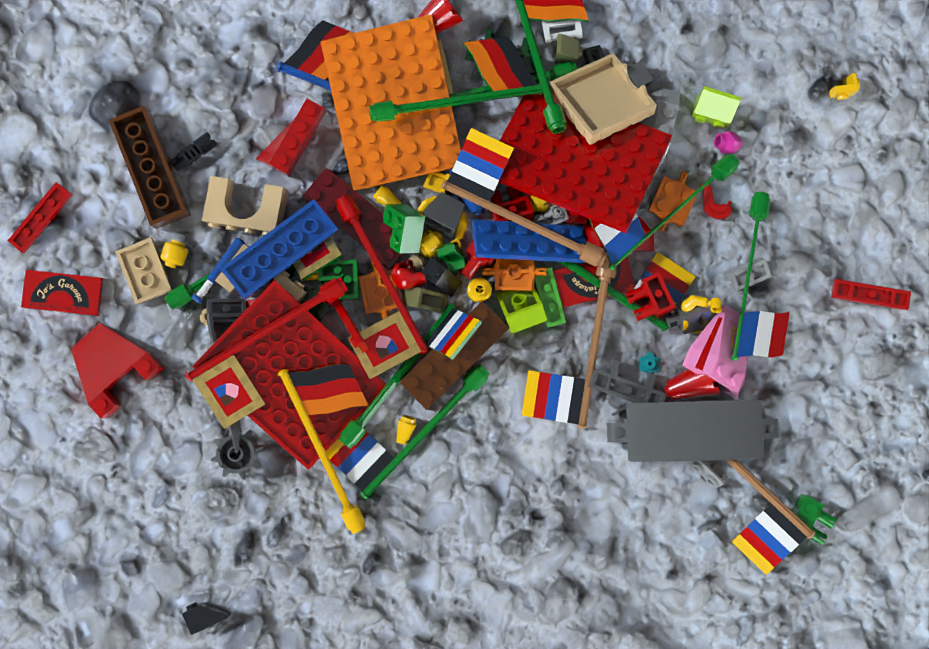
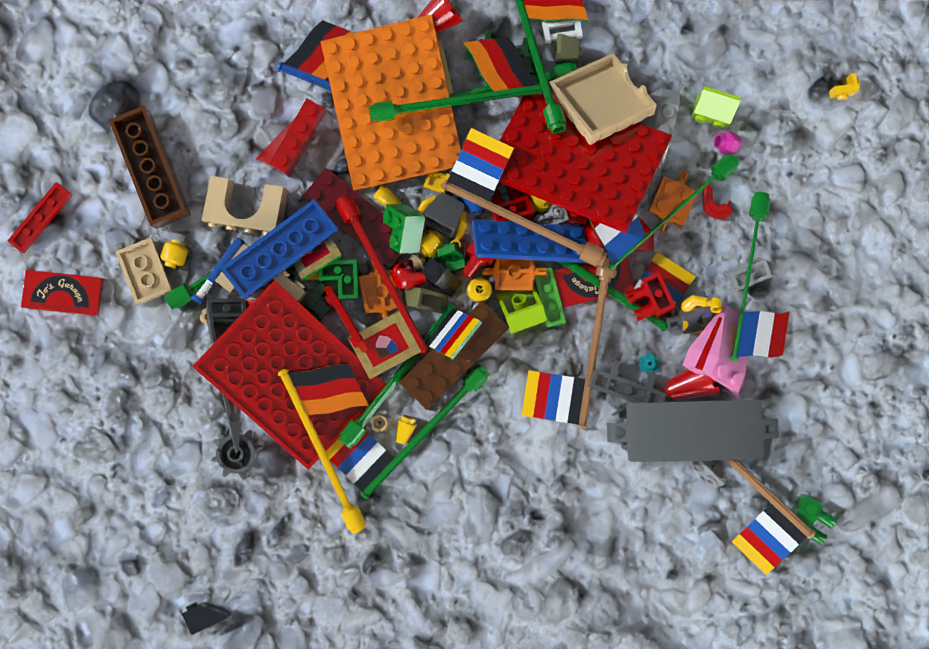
(106, 358): red wedge -> none
(193, 151): black hinge -> none
(225, 381): flag -> none
(374, 422): none -> tan plate
(593, 54): pearl dark grey tile -> none
(639, 74): dark grey brick -> none
(871, 294): red plate -> none

